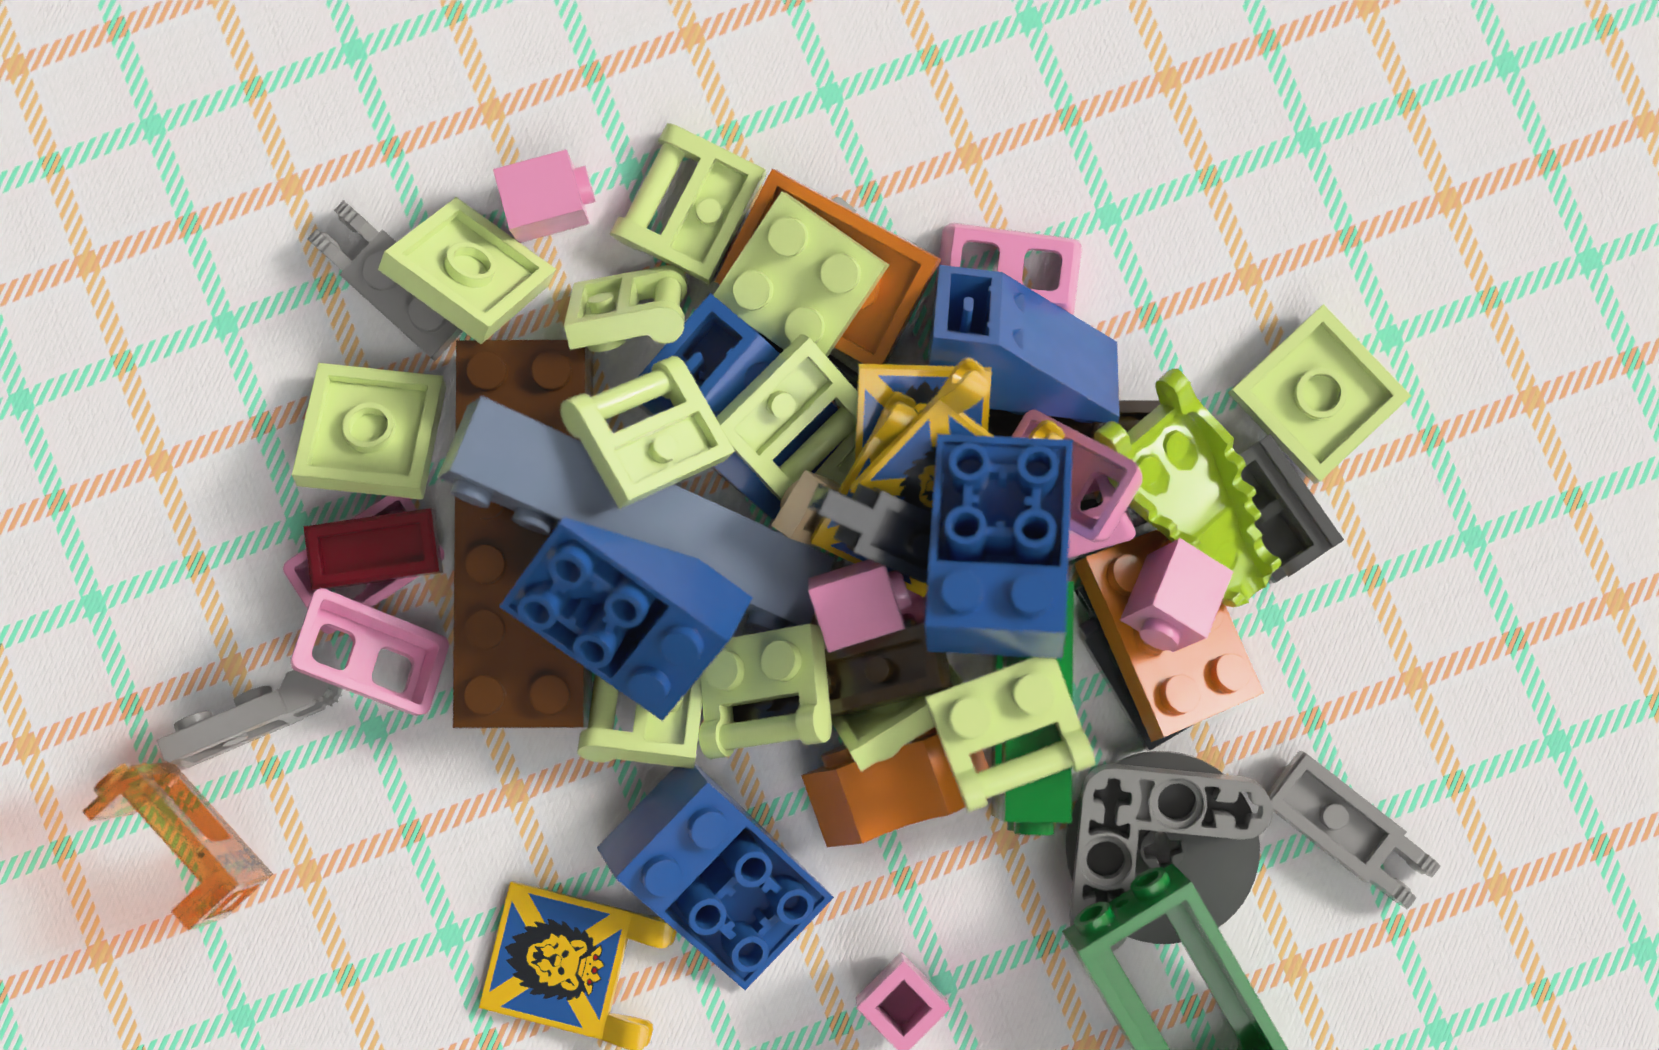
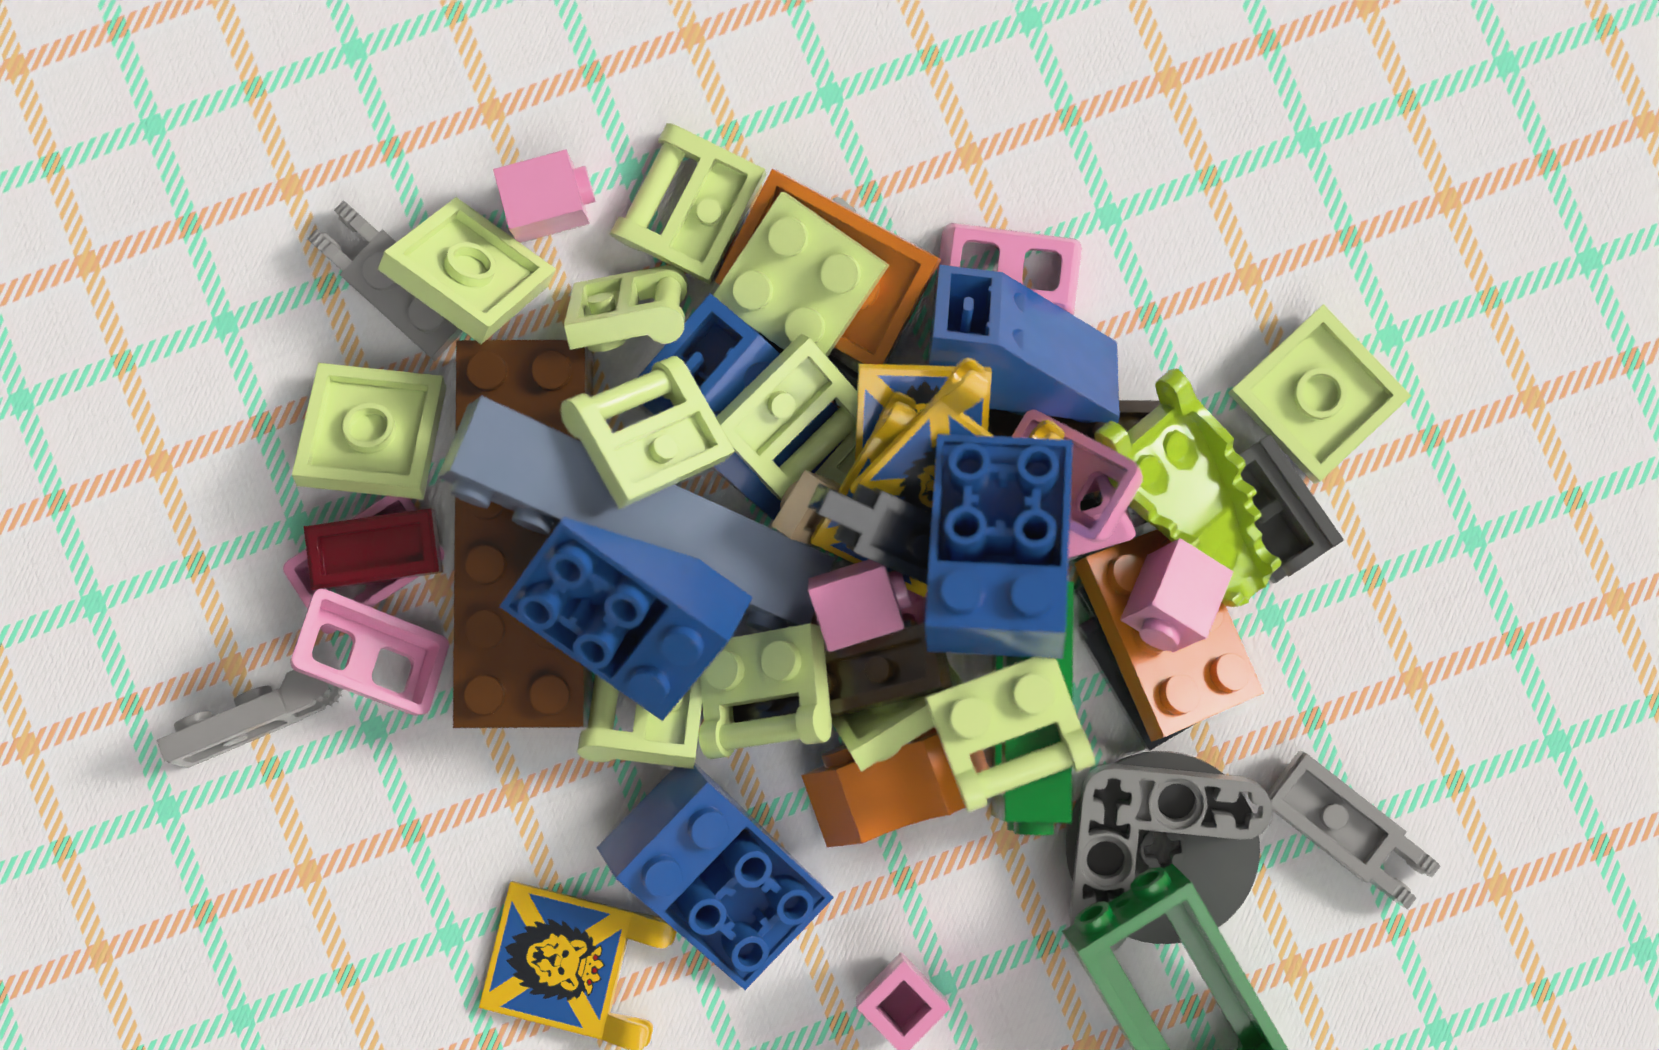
(193, 832): clear orange window -> none

